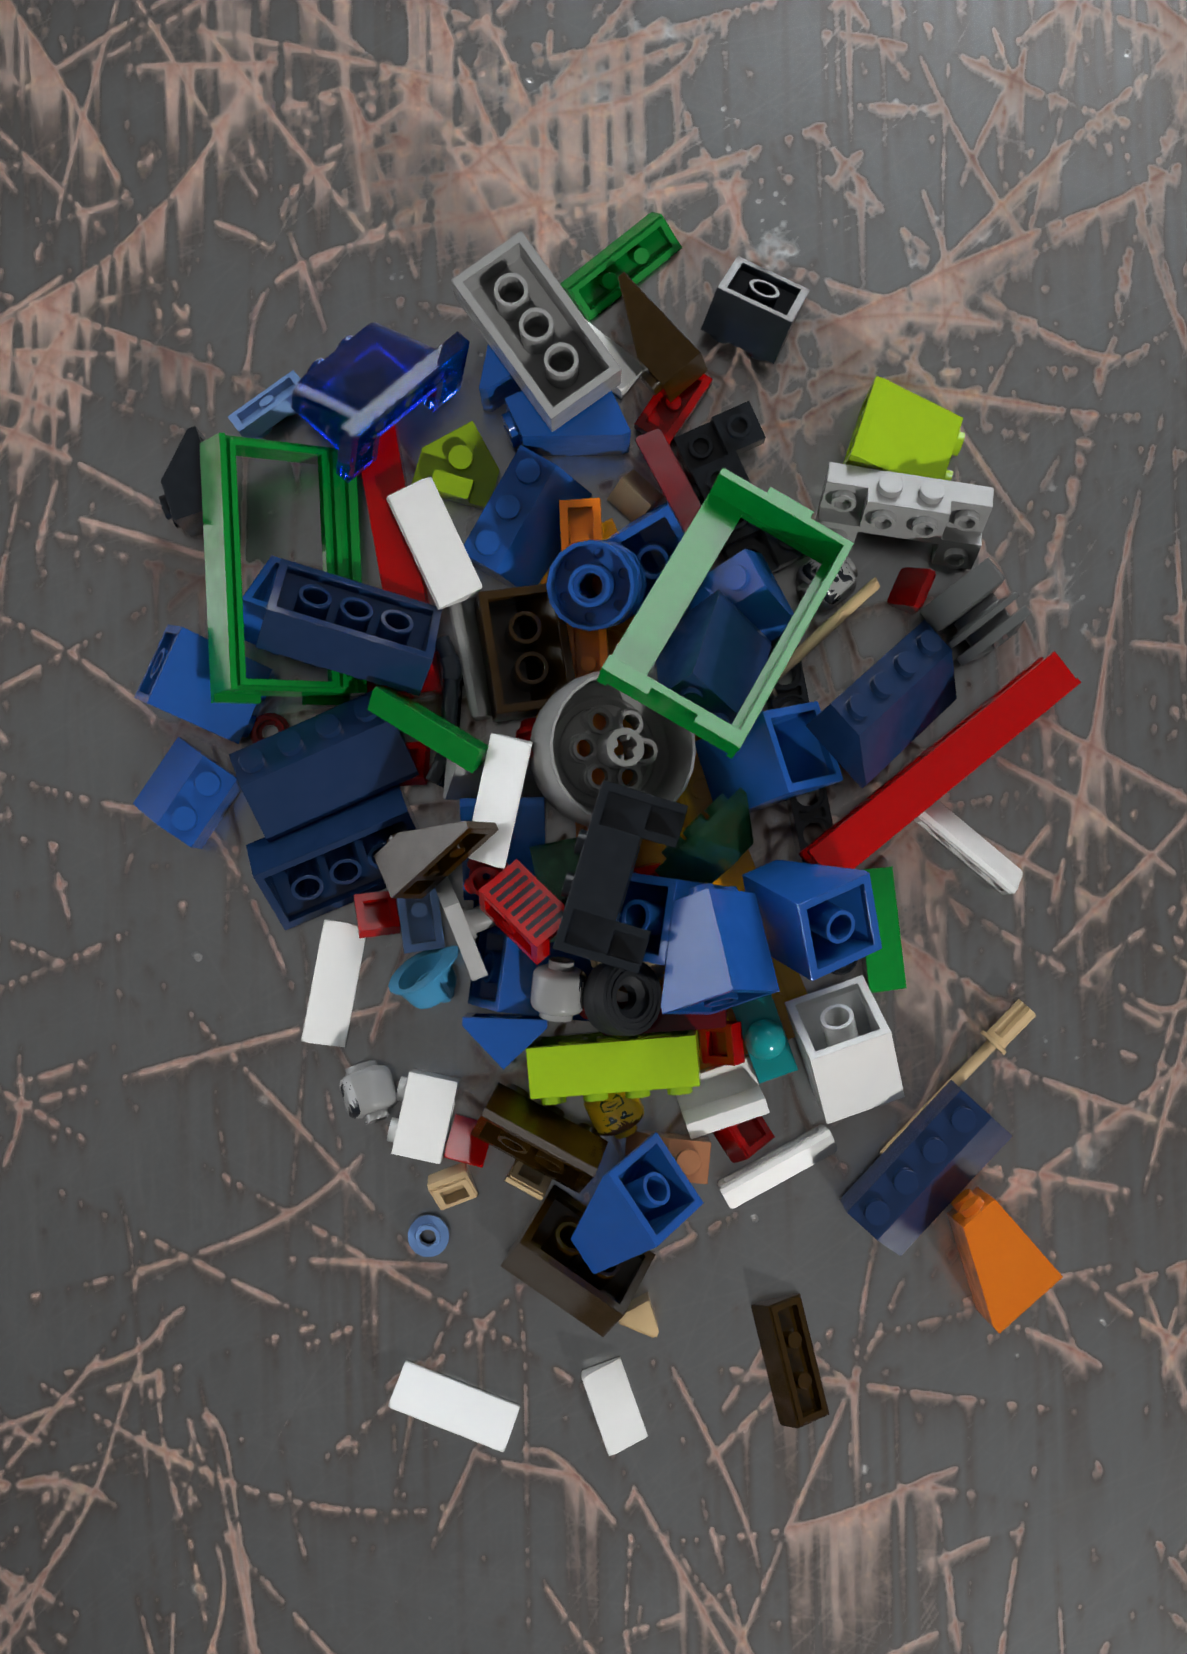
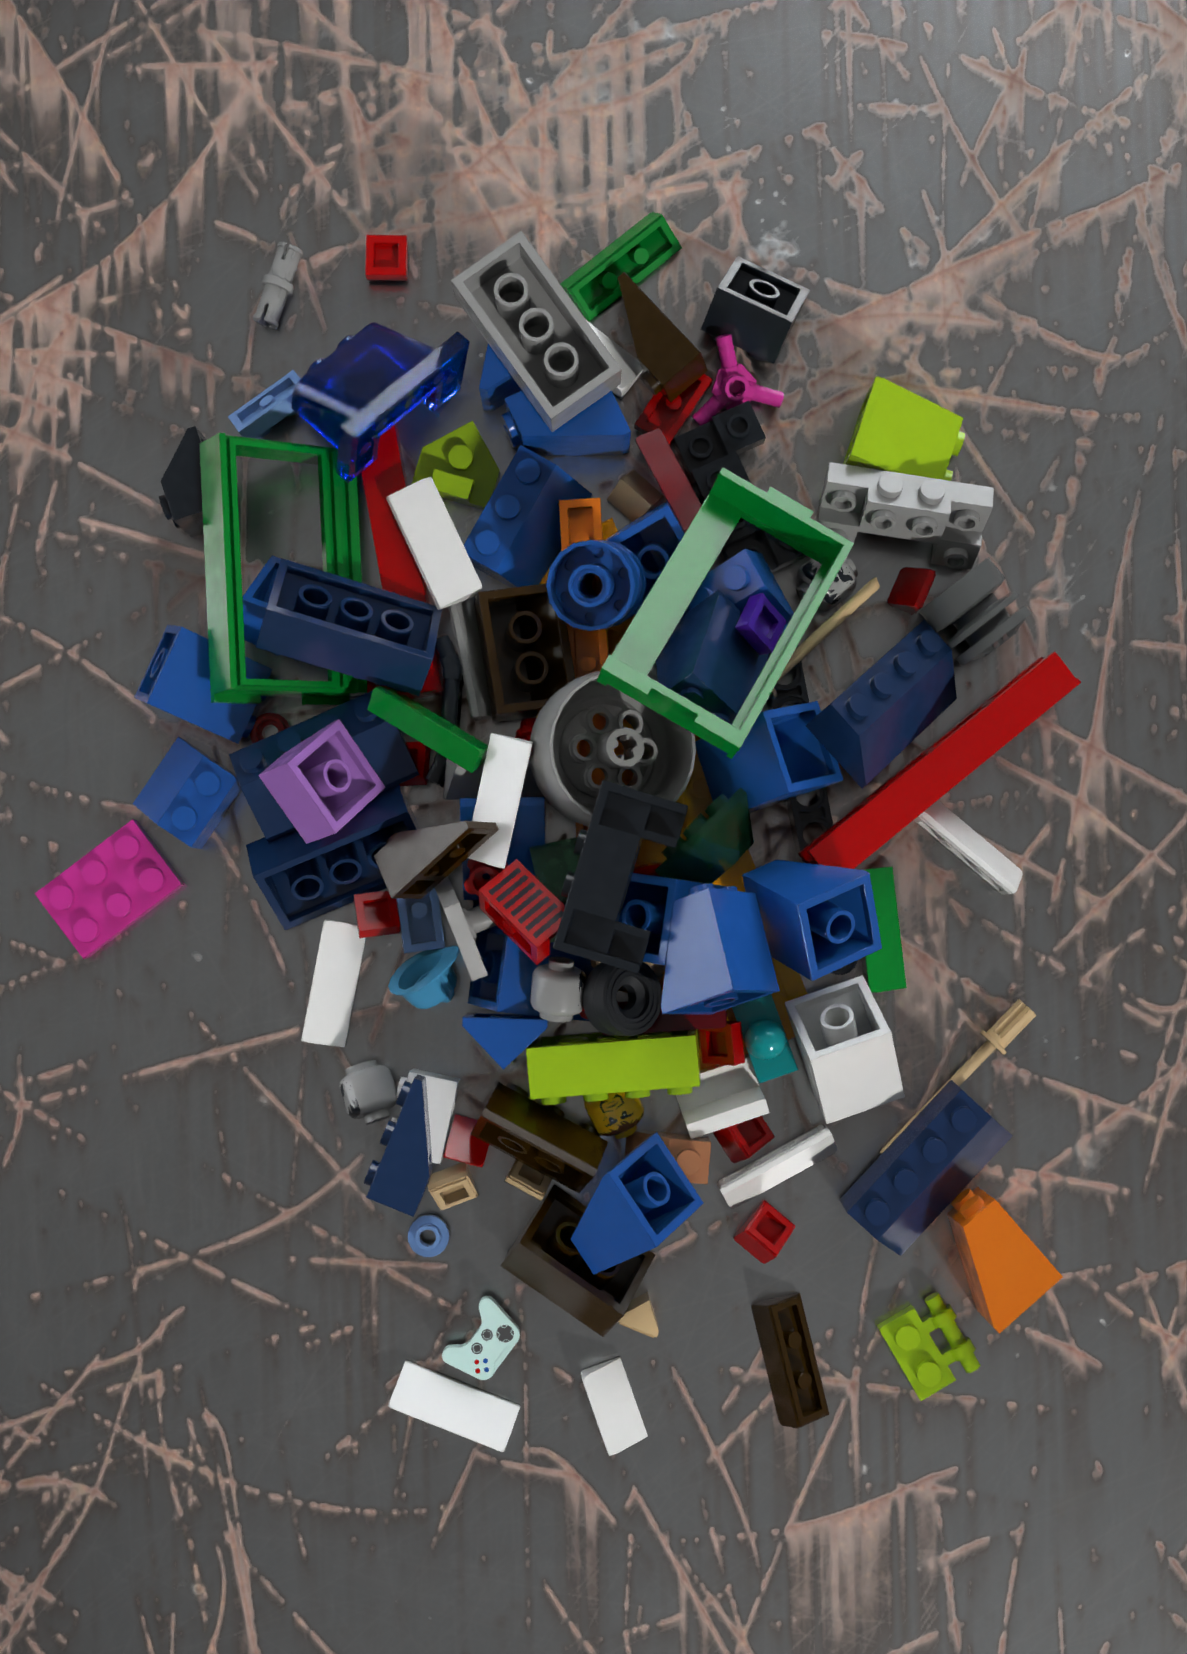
(109, 889): none -> dark pink plate
(278, 285): none -> light grey pin
(322, 782): none -> medium lavender slope
(386, 257): none -> red plate
(407, 1160): none -> dark blue slope
(488, 1345): none -> light aqua piece
(734, 385): none -> dark pink piece
(760, 624): none -> dark purple plate
(764, 1233): none -> red slope
(918, 1354): none -> lime plate

